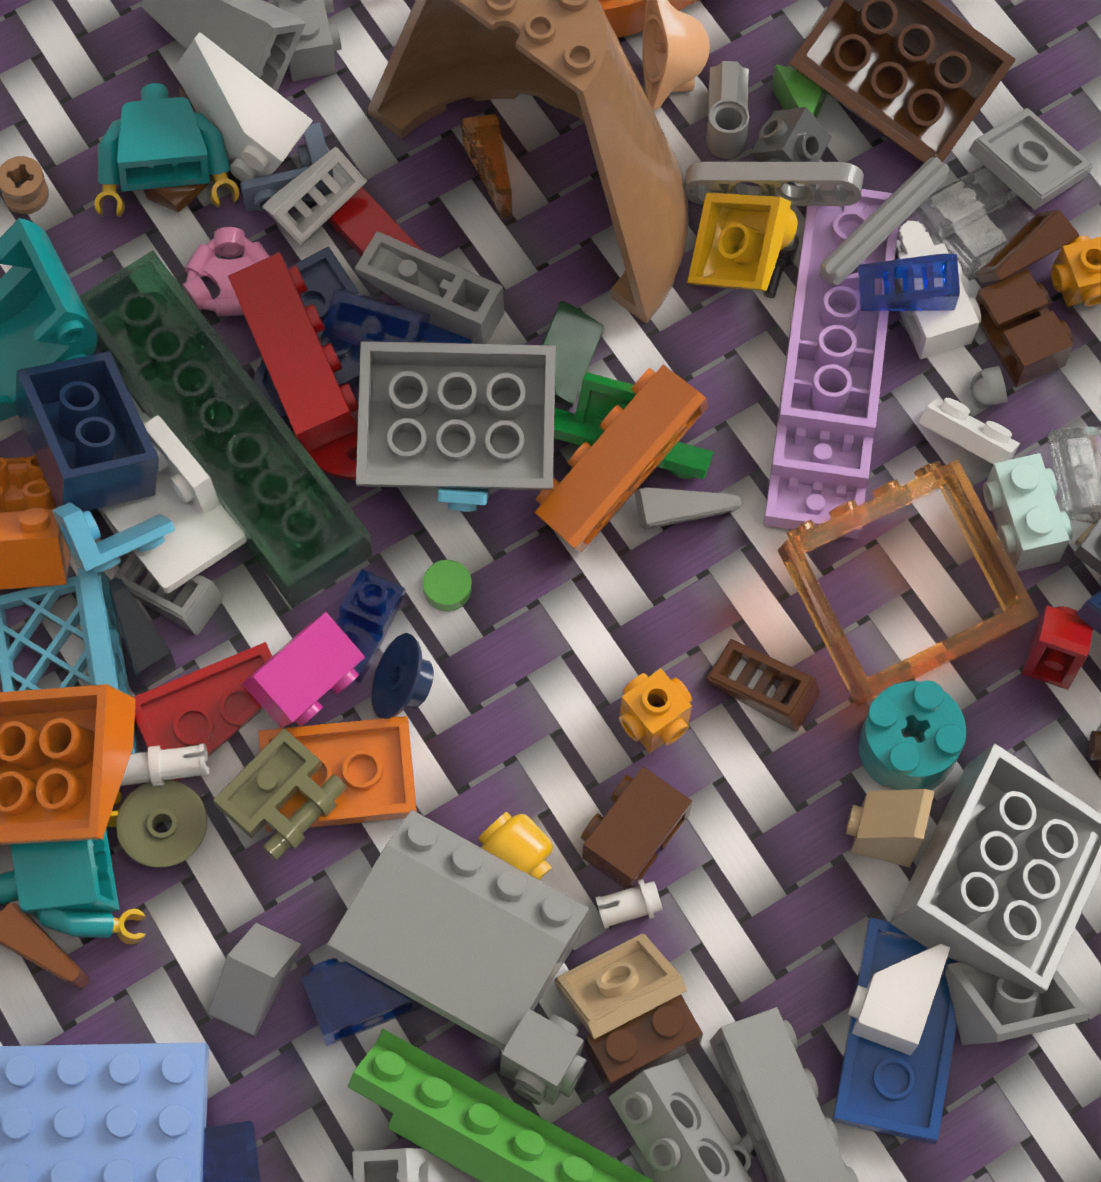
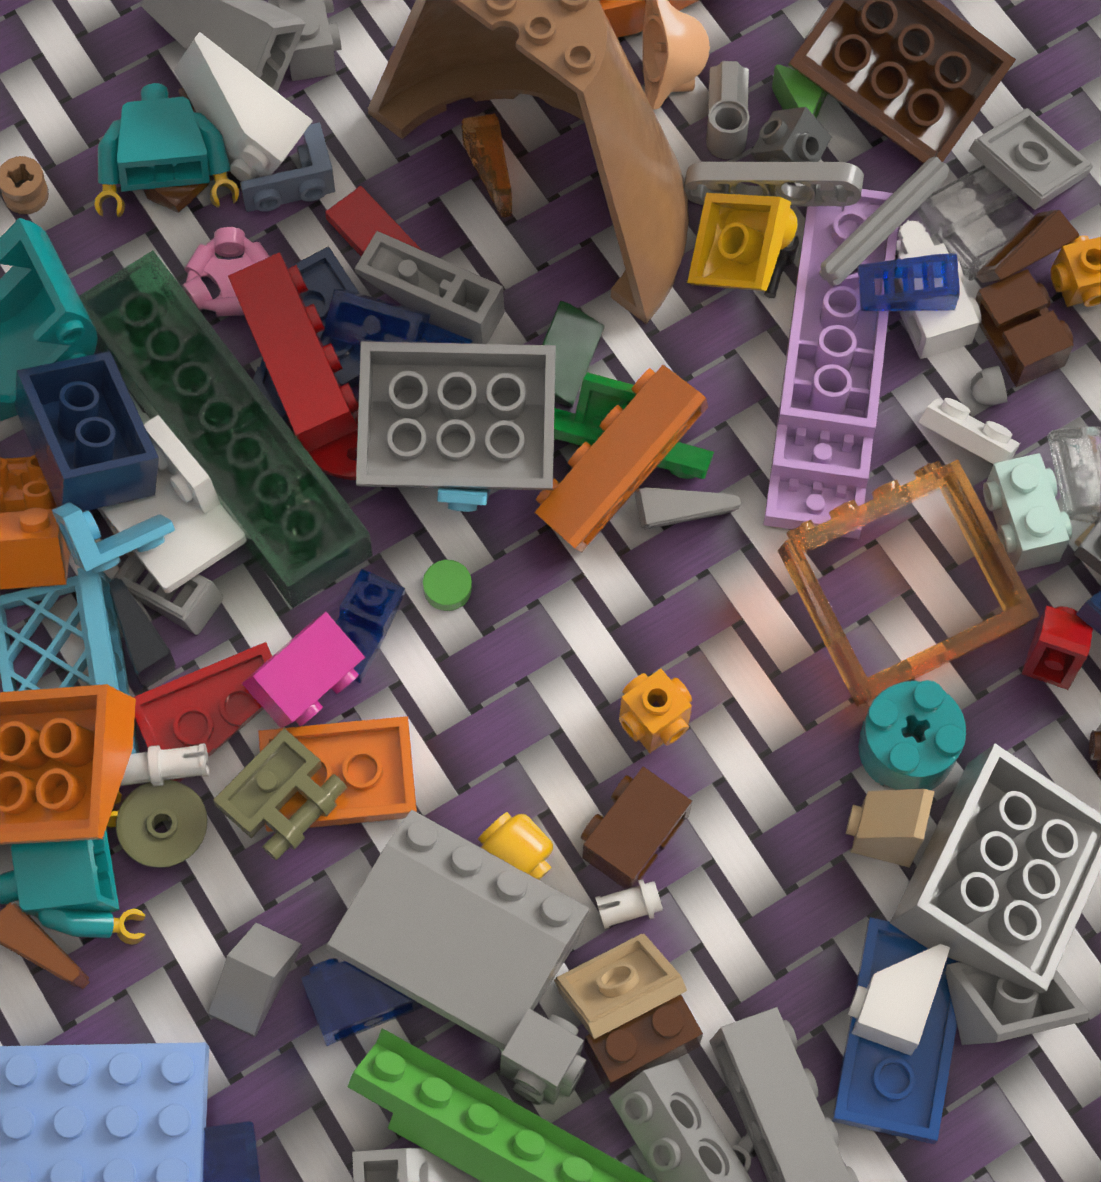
(305, 183): white slope -> none
(401, 677): dark blue piece -> none
(788, 715): reddish brown slope -> none

